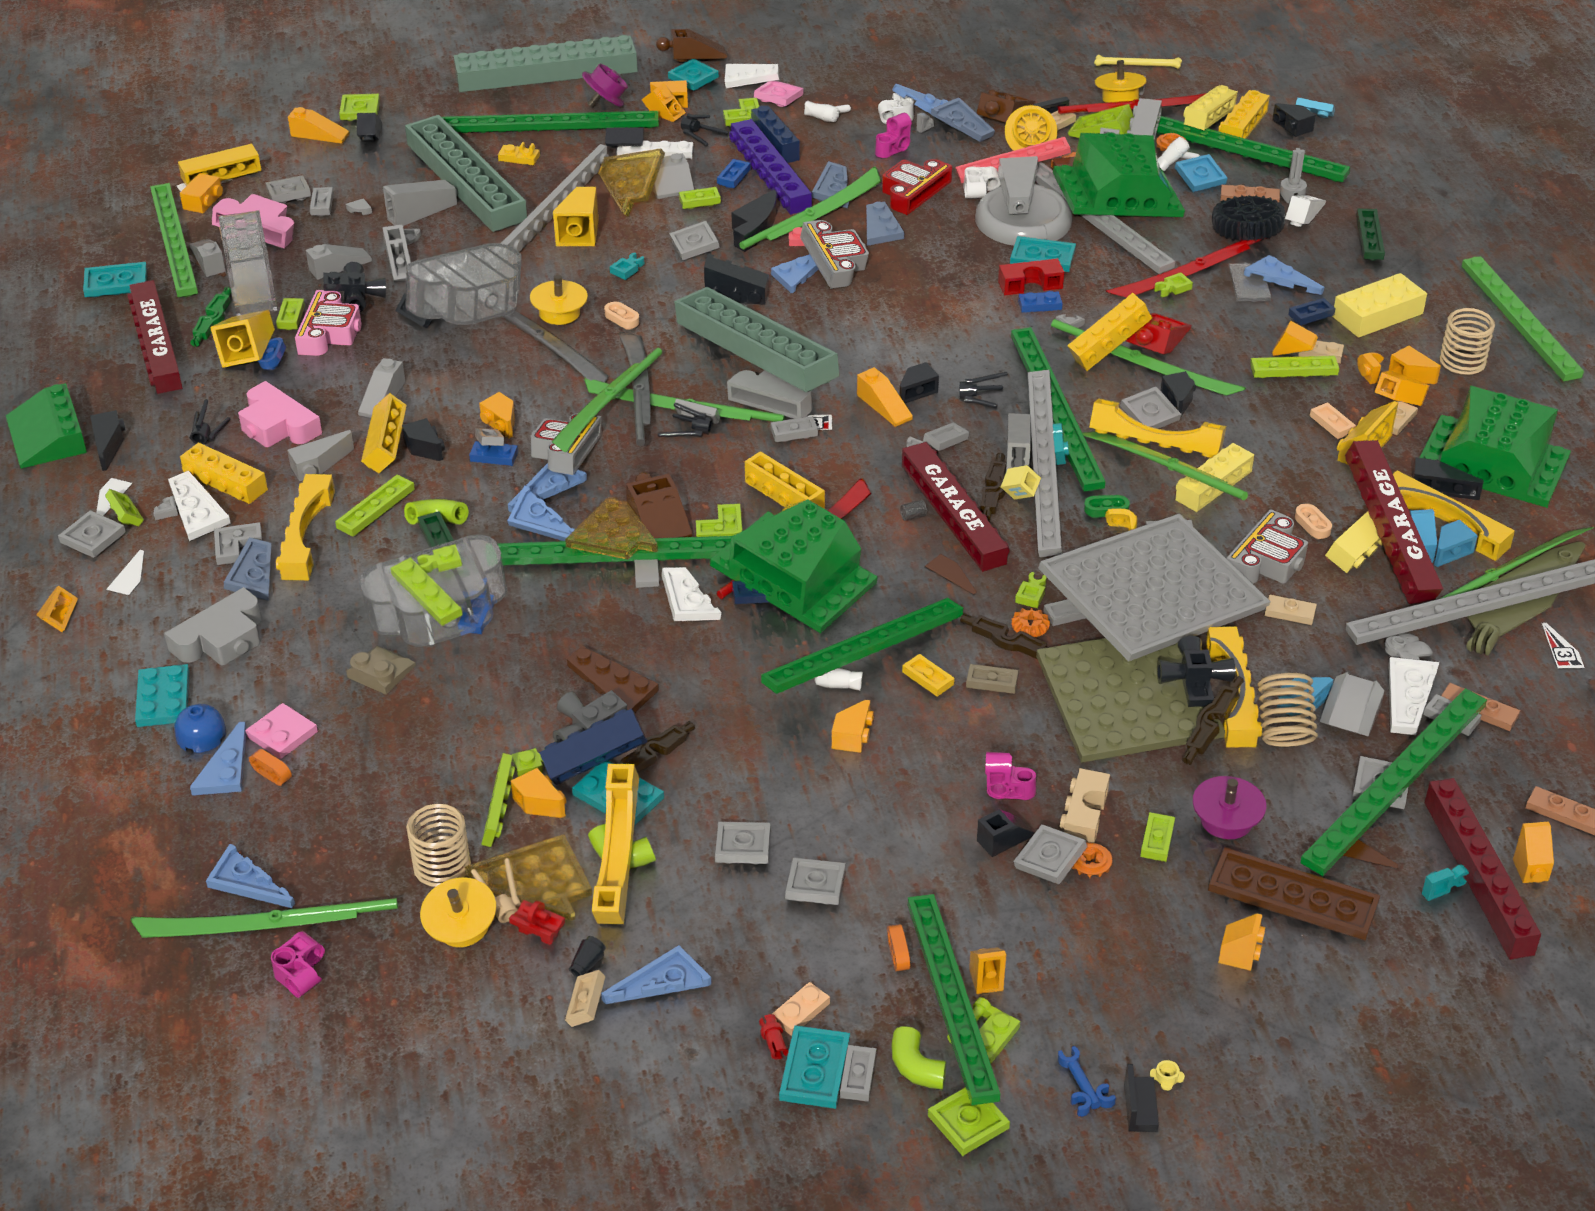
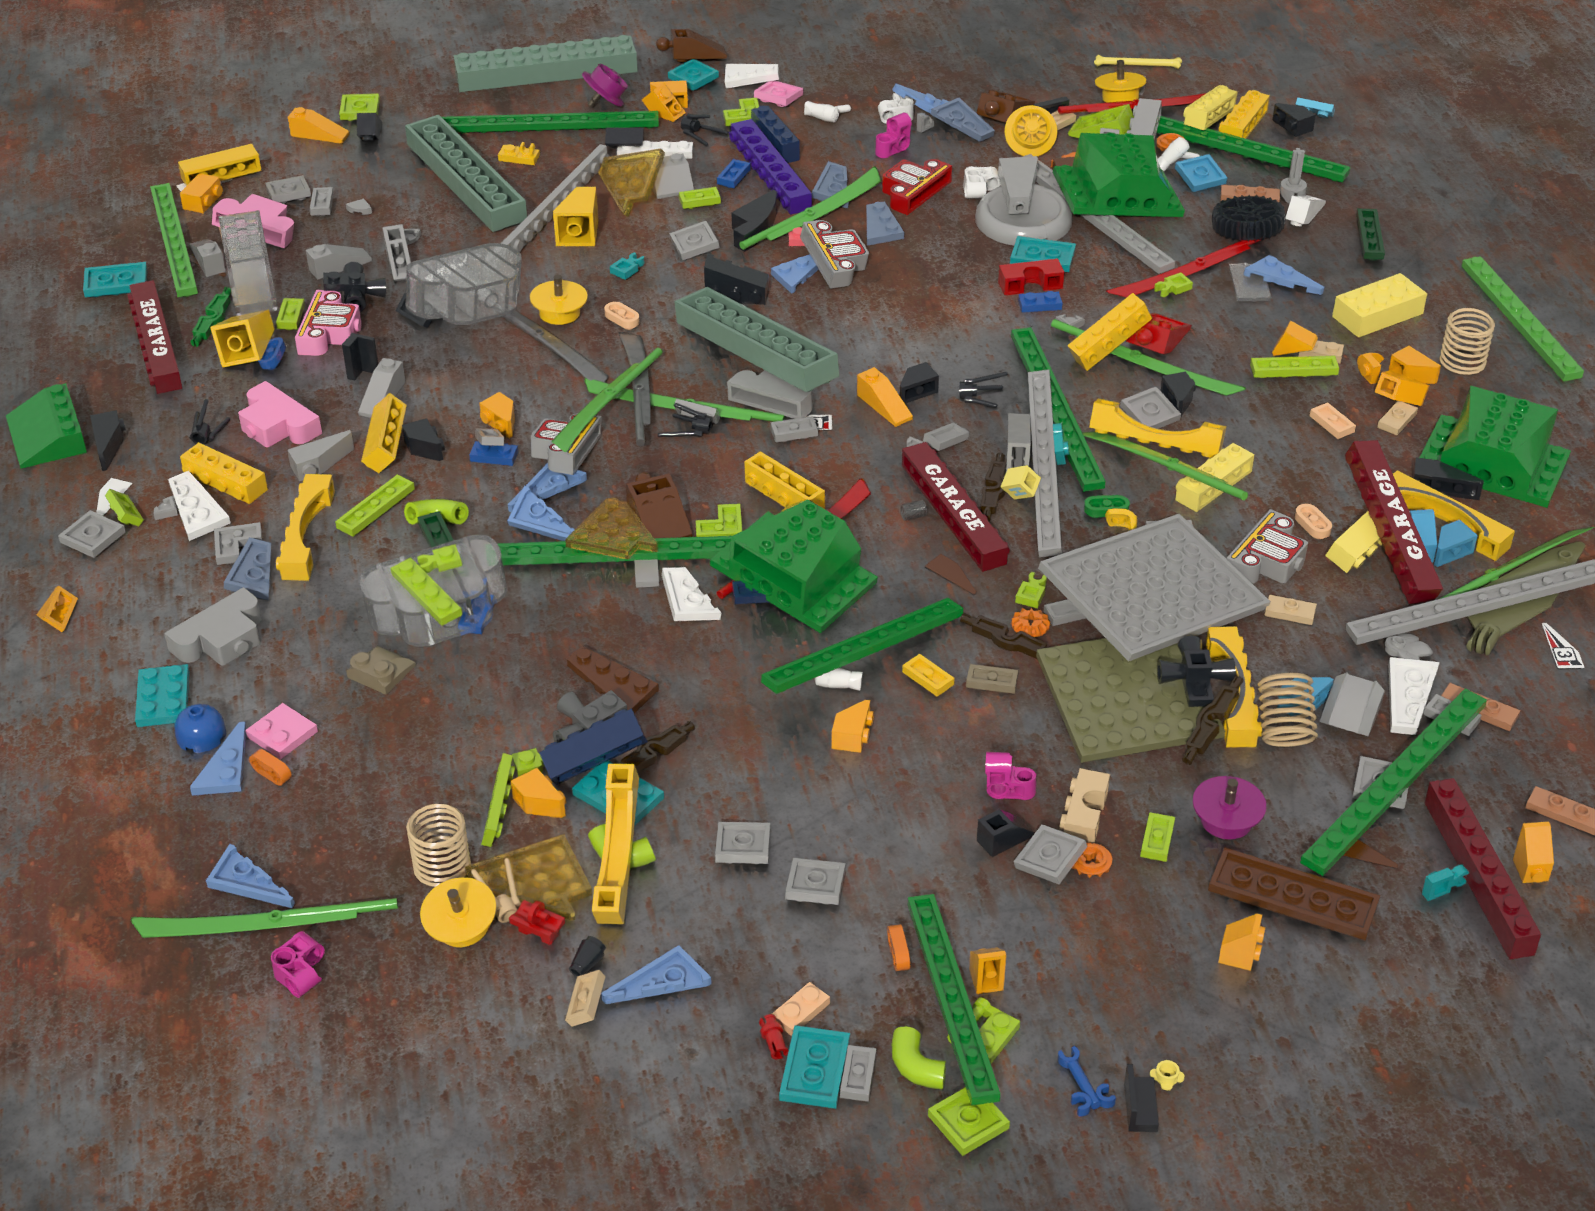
(129, 576): white sticker -> none
(359, 355): none -> black panel
(417, 200): light grey slope -> none
(1043, 151): coral tile -> none
(1311, 311): dark blue plate -> none
(1375, 426): yellow slope -> none

